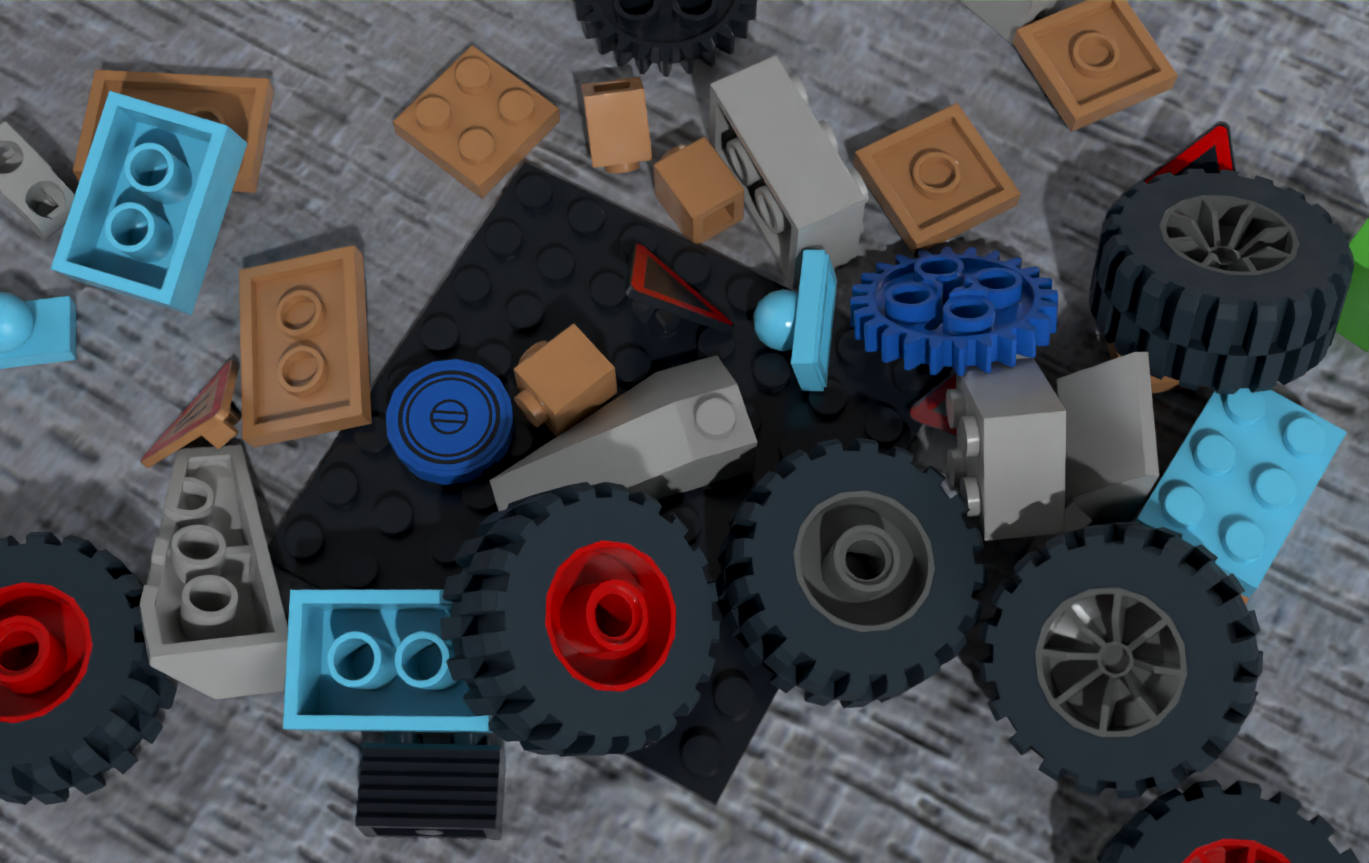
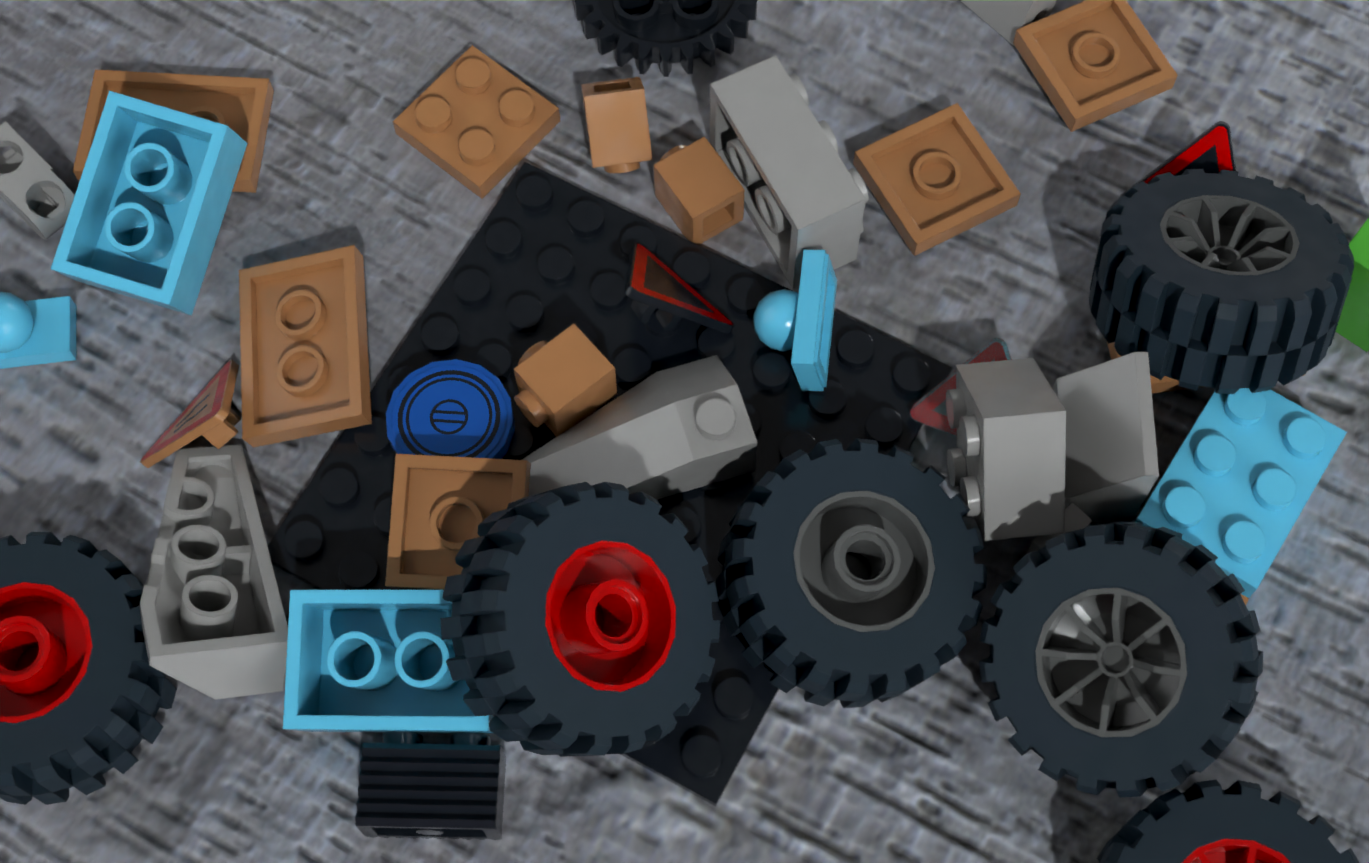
(439, 507): none -> medium nougat plate
(954, 310): blue gear -> none

